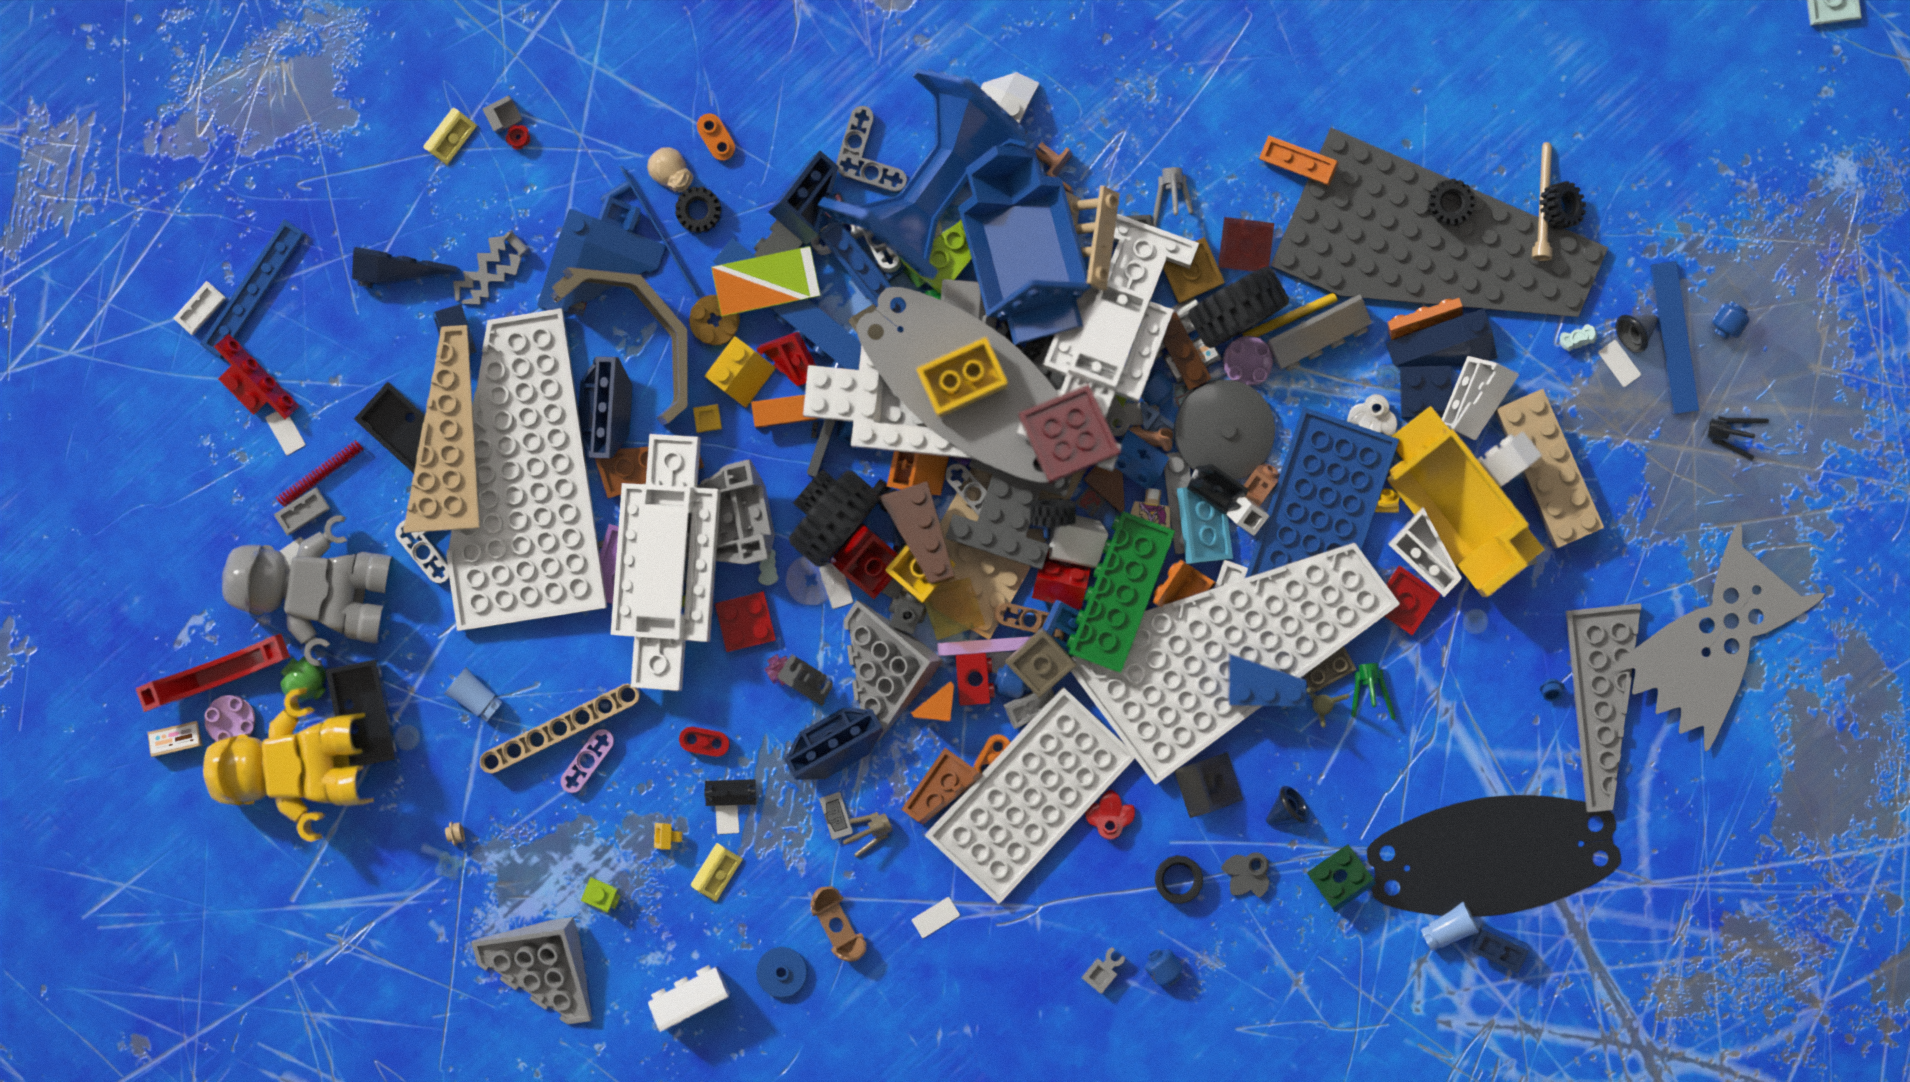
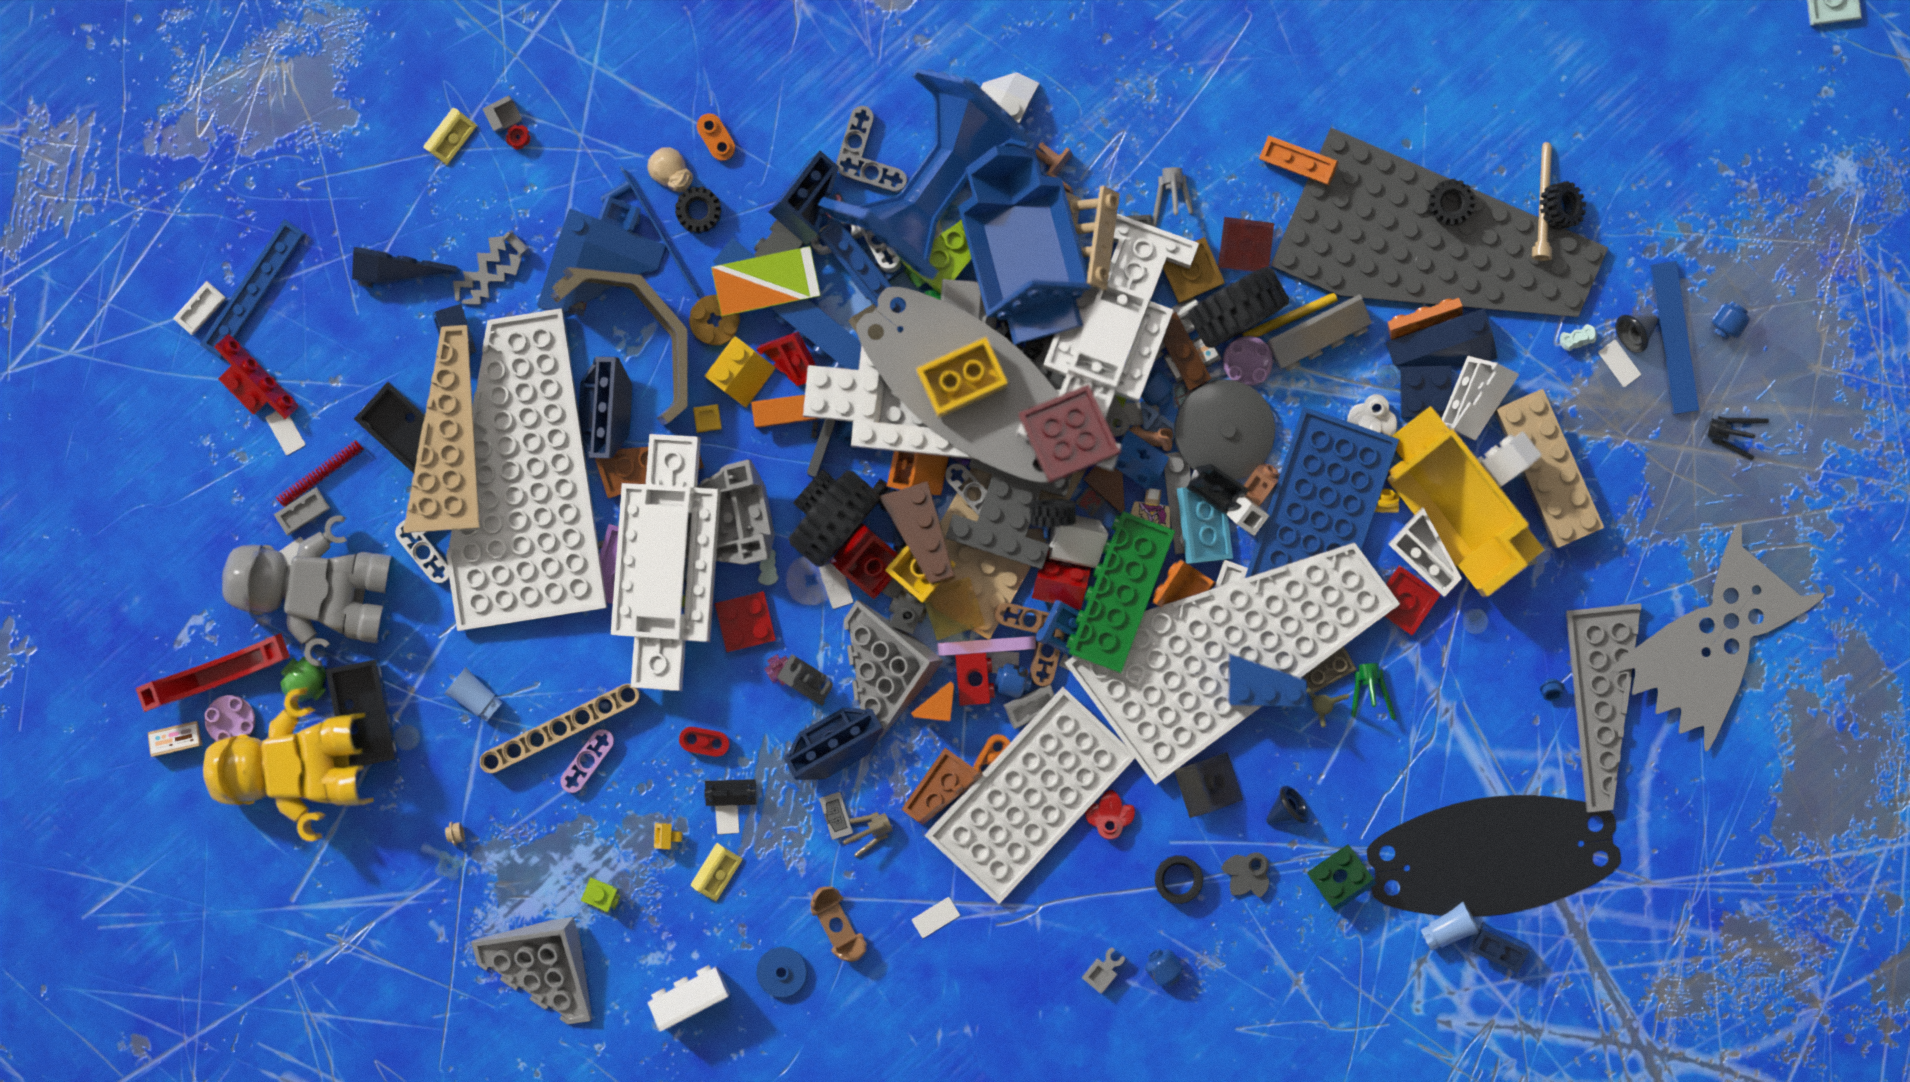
(1041, 662): dark tan tile -> none

